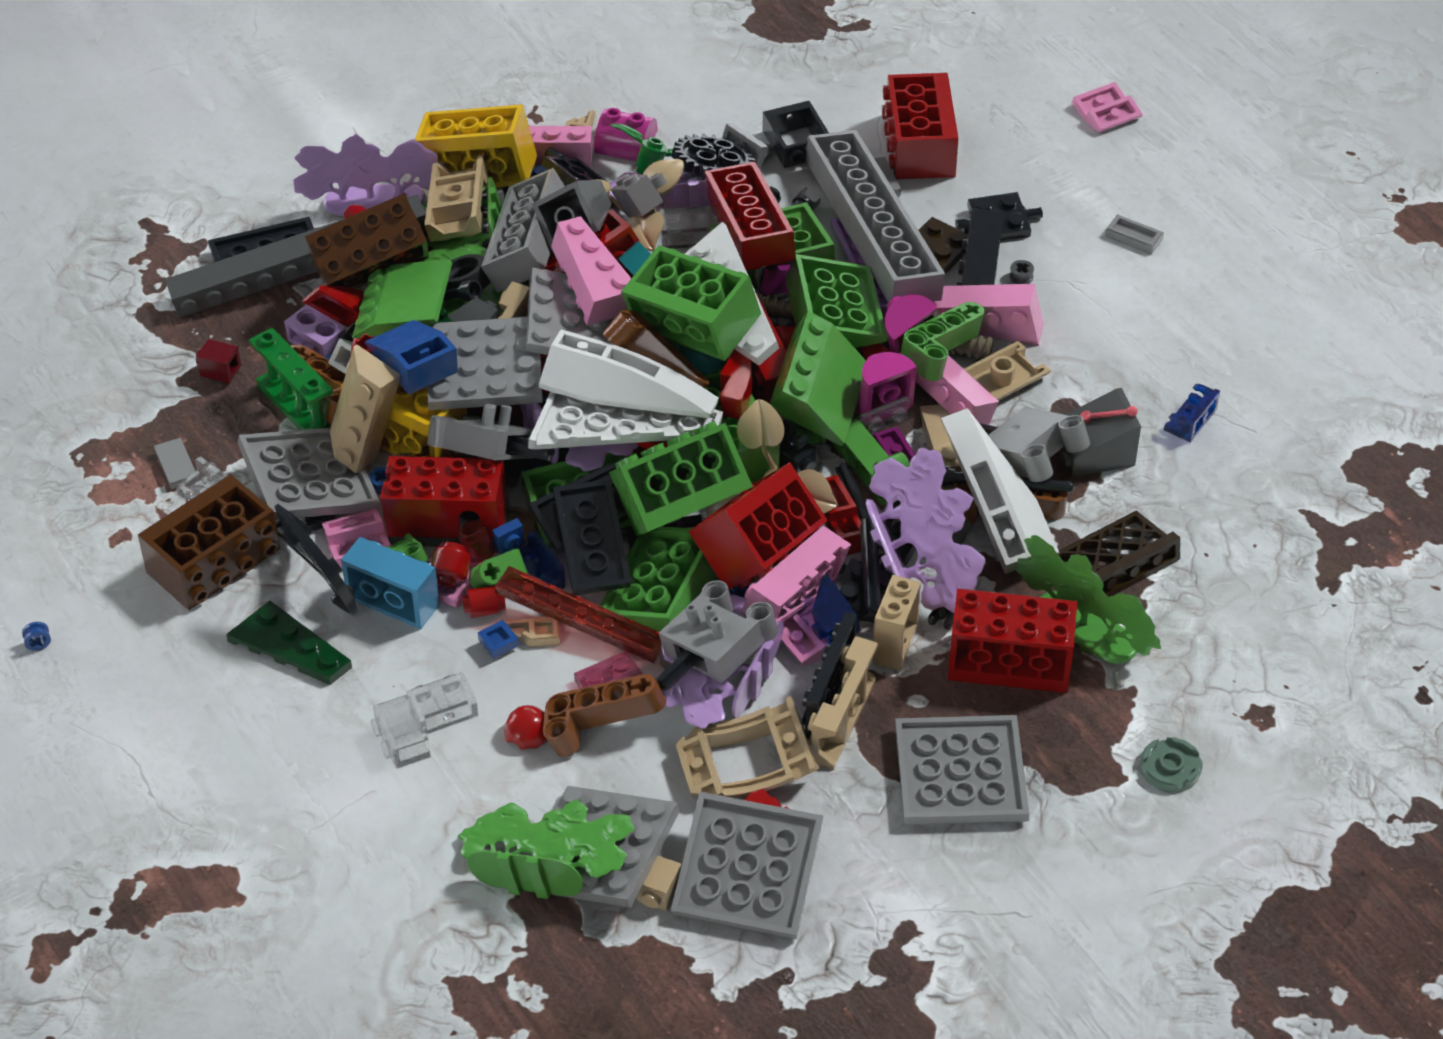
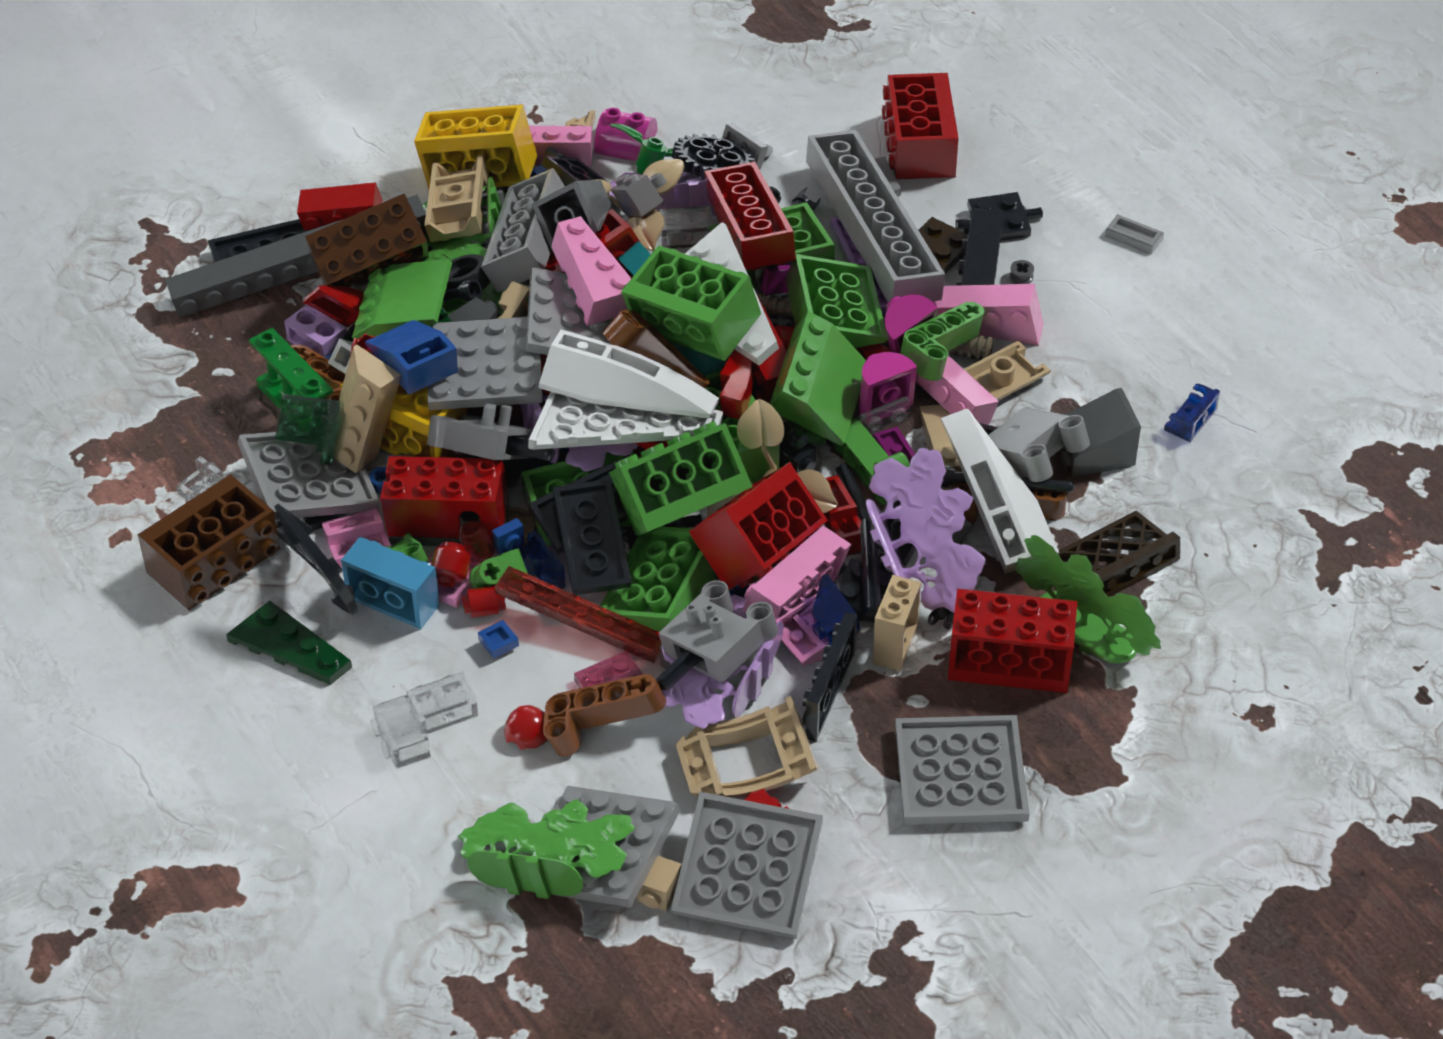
(36, 636): blue bush -> none
(174, 461): light grey tile -> none
(218, 360): dark red brick -> none
(310, 422): none -> clear green bracket
(331, 204): none -> red brick
(359, 169): lavender plant -> none
(536, 631): tan tile -> none
(777, 122): black window -> none
(835, 722): tan piece -> none
(1087, 416): coral hinge -> none
(1106, 107): bright pink slope -> none
(1171, 764): sand green tile -> none

